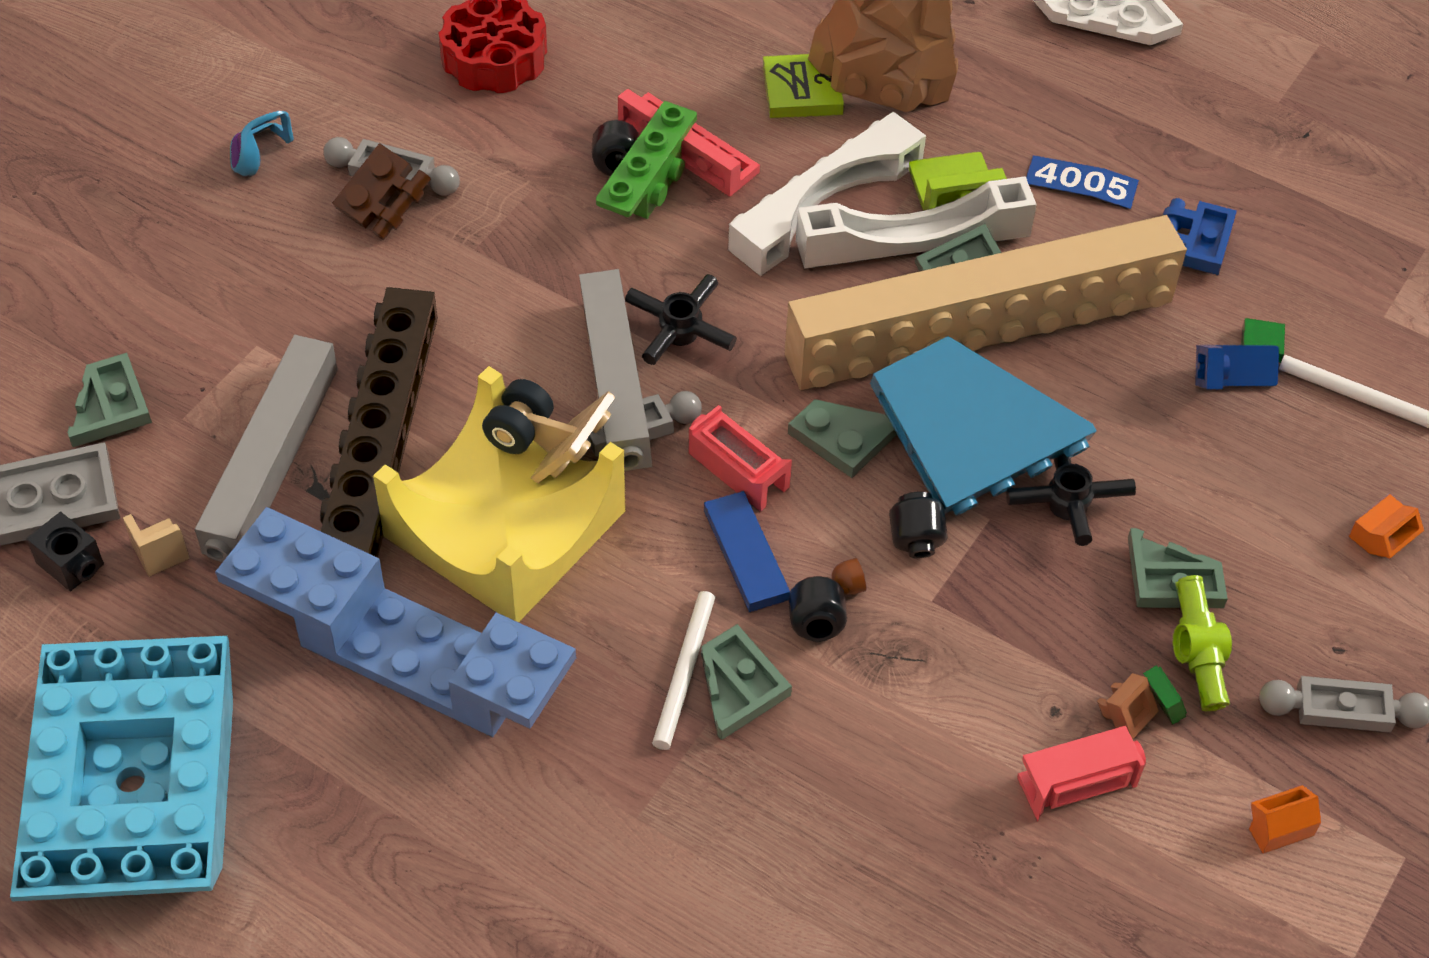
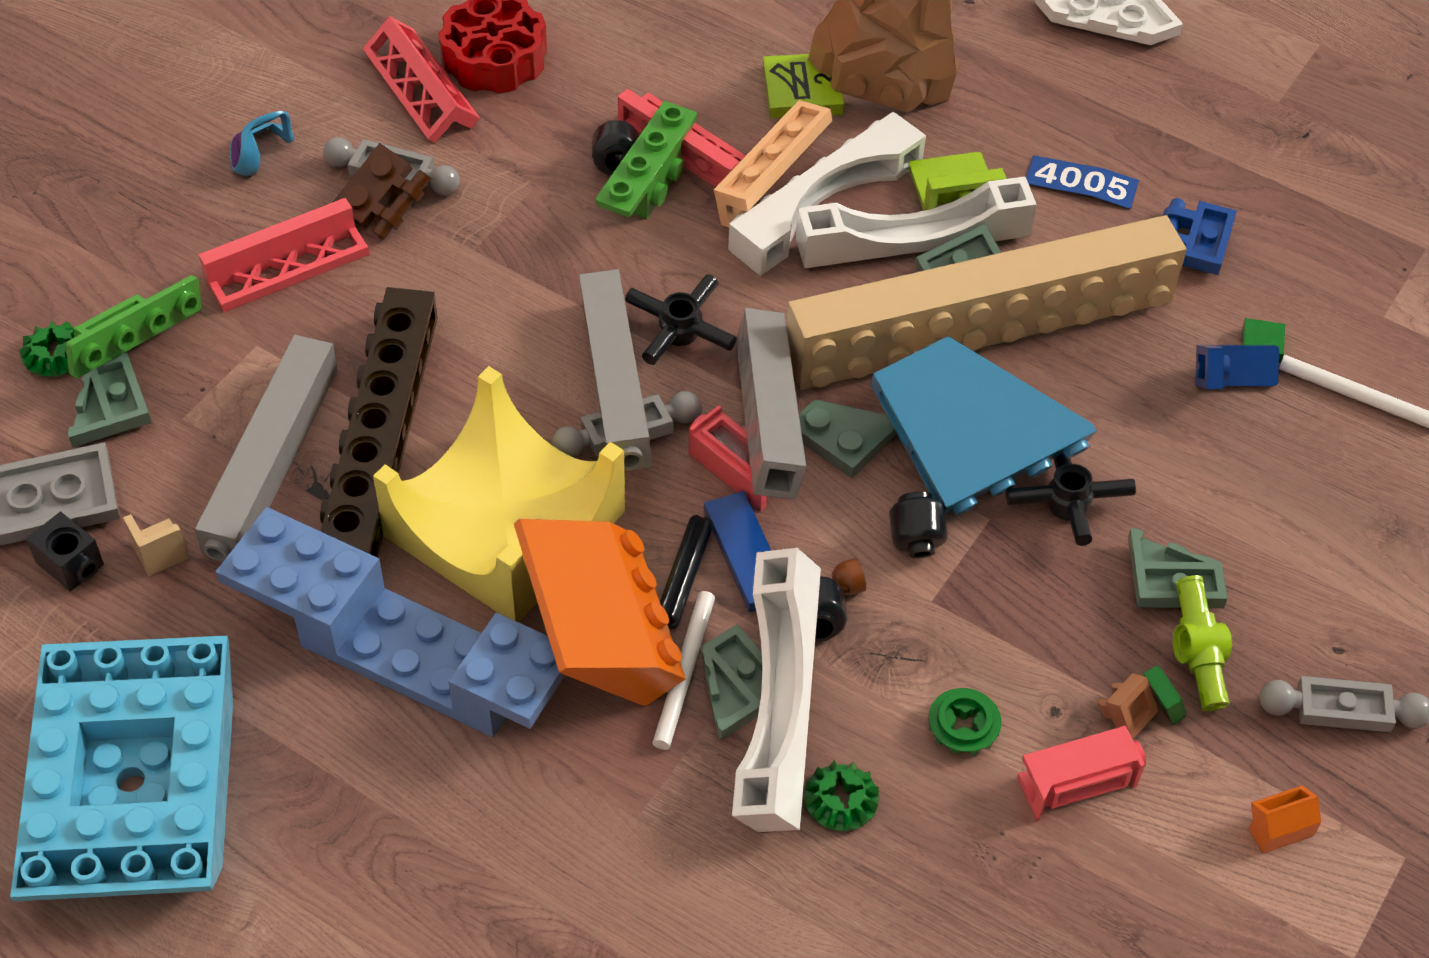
(38, 358): none -> green gear
(130, 325): none -> bright green bracket
(279, 248): none -> coral fence
(429, 72): none -> coral fence
(527, 419): plate -> none
(601, 607): none -> orange slope
(685, 568): none -> black axle
(770, 159): none -> light nougat fence
(770, 405): none -> light grey brick
(772, 772): none -> white arch
(828, 809): none -> green gear
(964, 704): none -> green gear
(1387, 527): orange piece -> none

